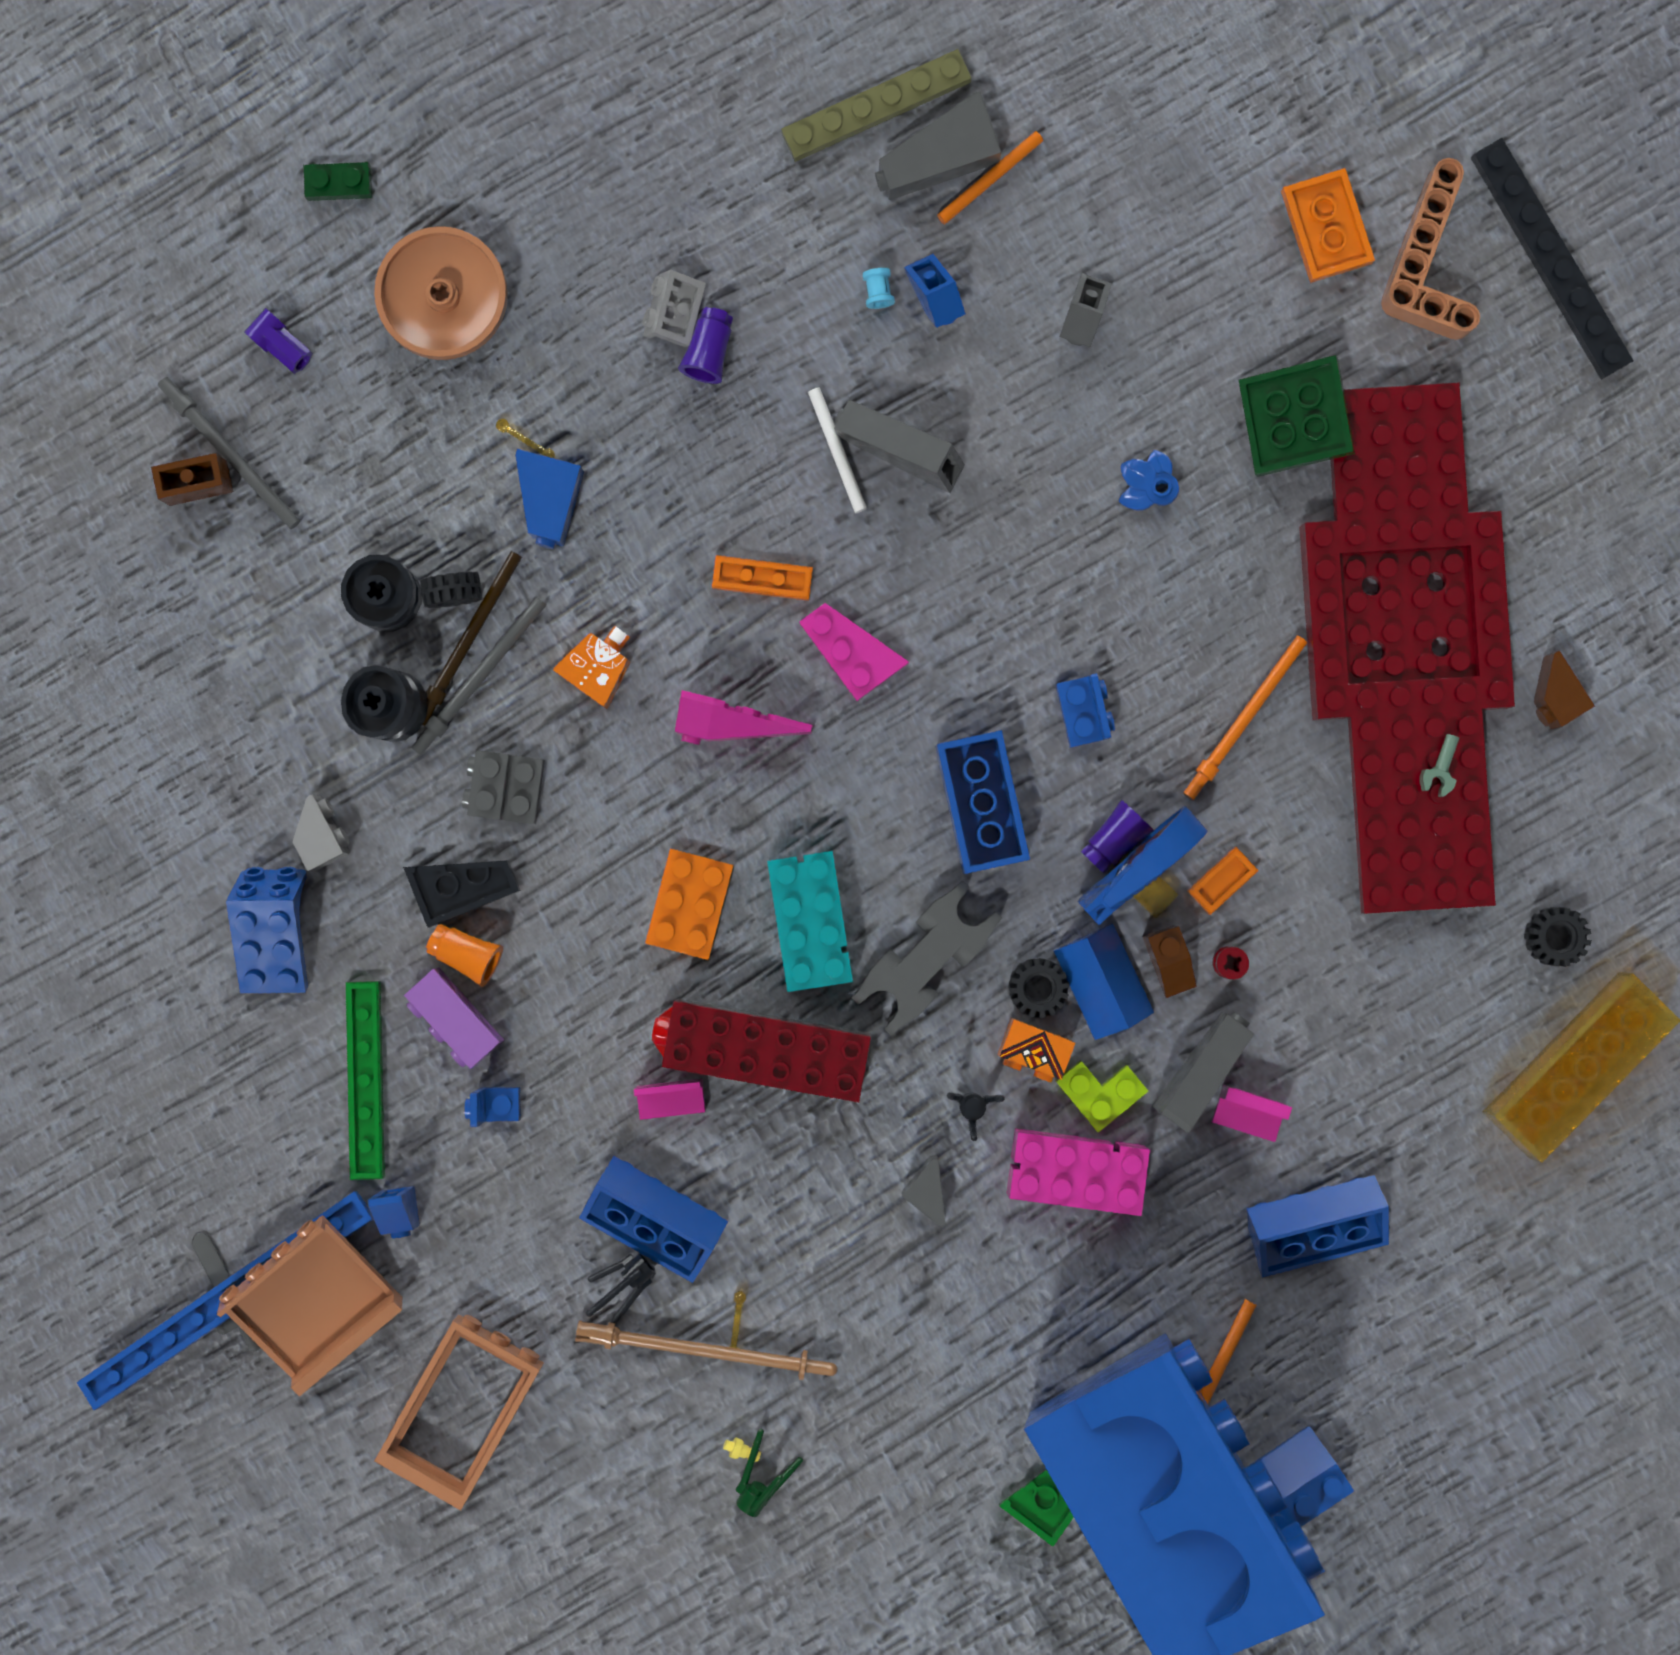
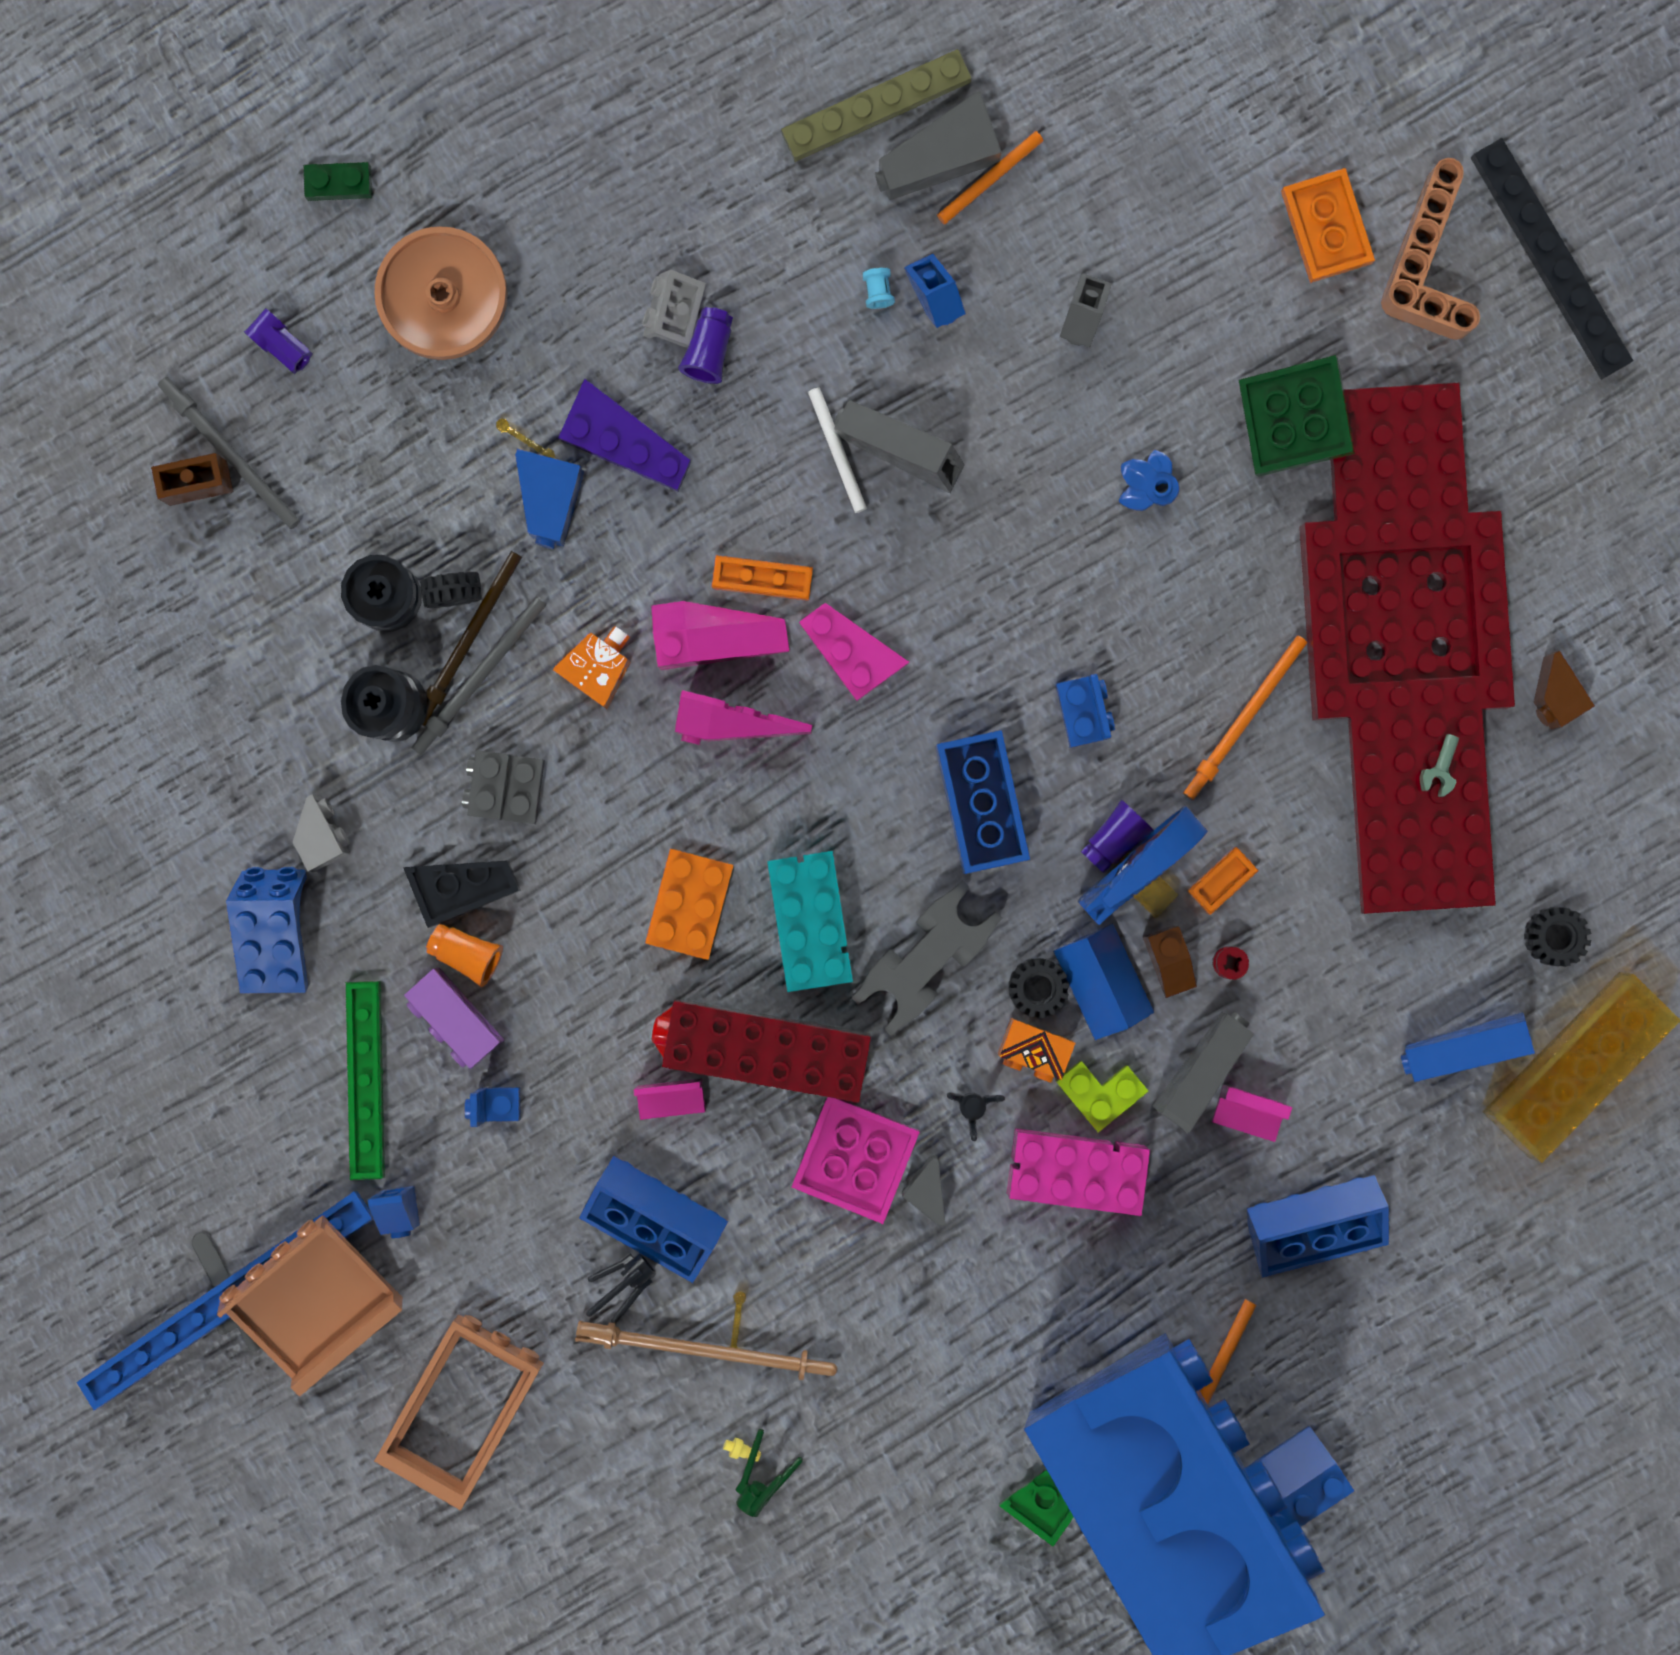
(615, 435): none -> dark purple wing
(707, 634): none -> dark pink wedge
(855, 1159): none -> dark pink plate
(1468, 1048): none -> blue slope

